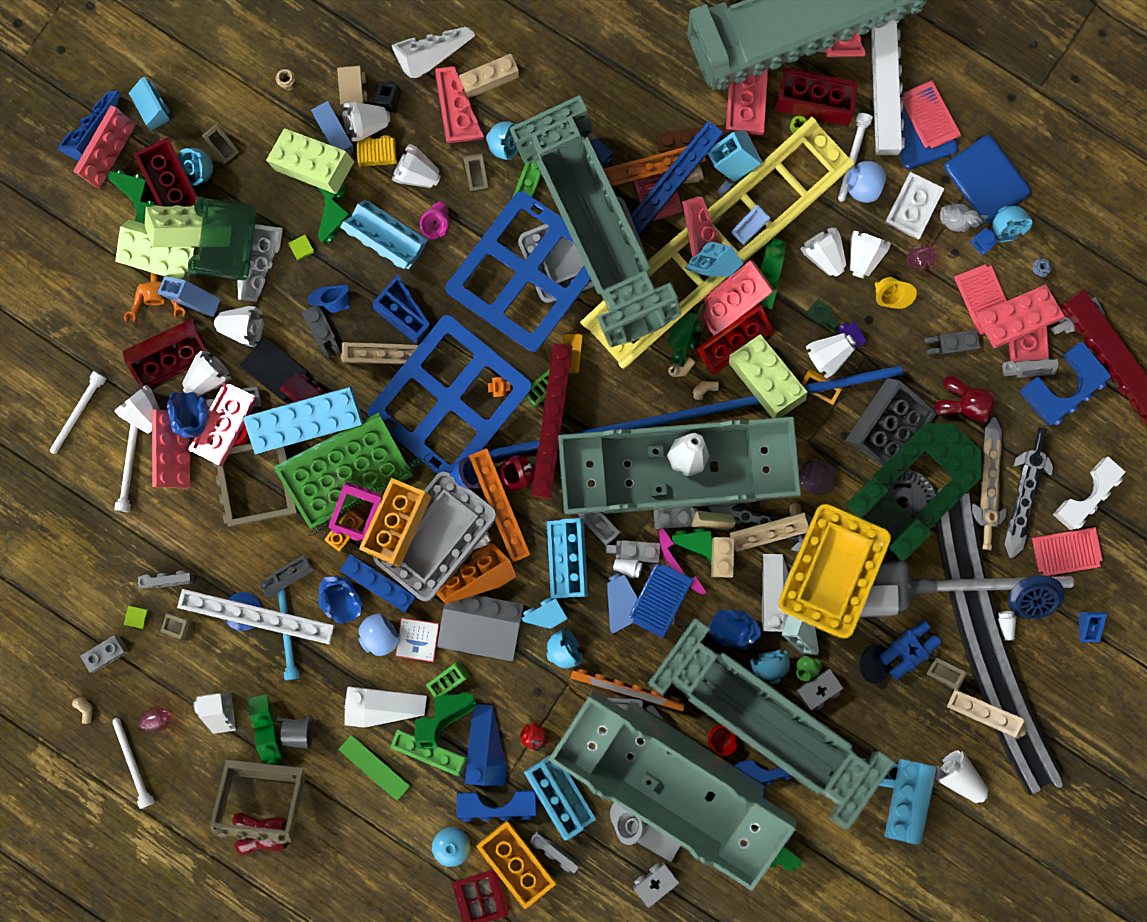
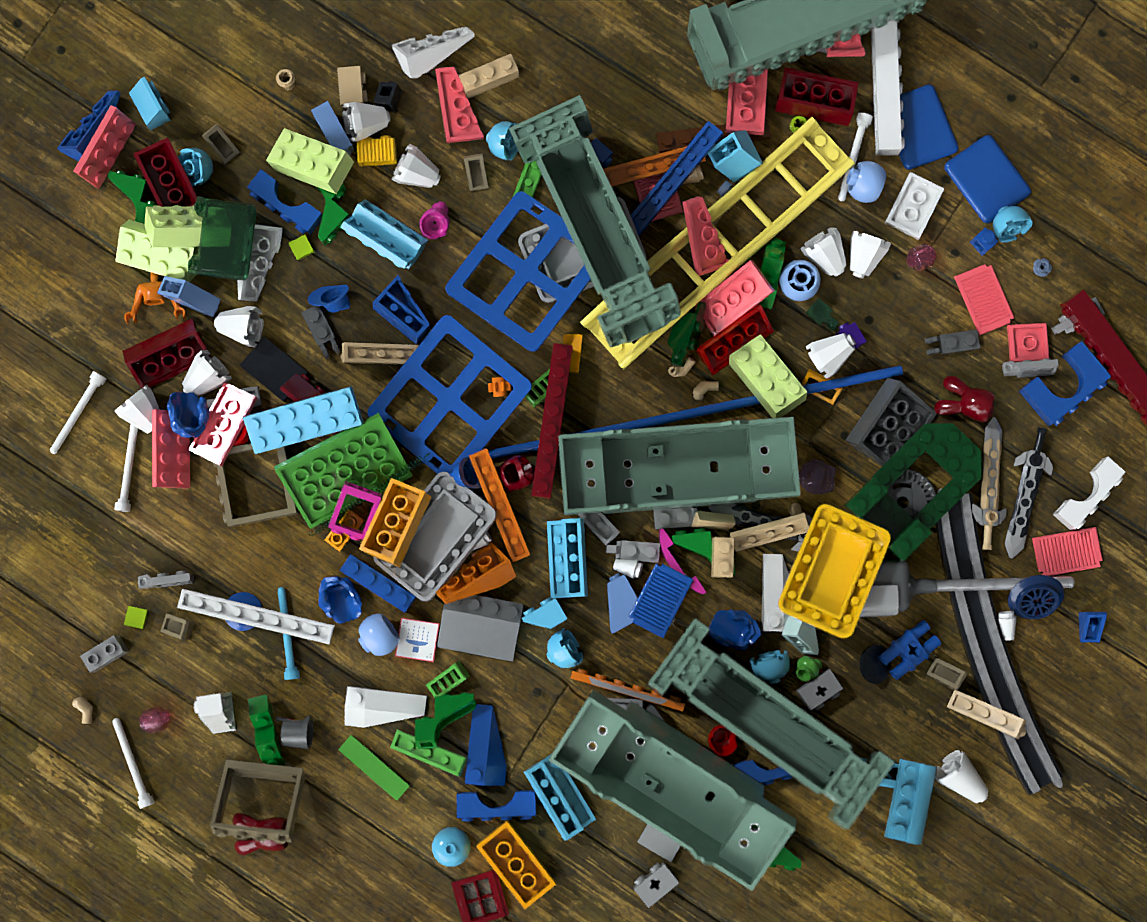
(285, 576): dark grey hinge -> none
(303, 216): none -> blue arch
(534, 736): red head -> none
(553, 851): light grey hinge -> none
(627, 826): light grey piece -> none
(688, 454): white cone -> none
(715, 260): medium azure slope -> none
(750, 224): light blue tile -> none
(804, 268): none -> light blue wheel
(894, 293): yellow piece -> none
(932, 123): coral window -> none
(961, 218): light grey hair -> none
(1020, 316): coral plate -> none

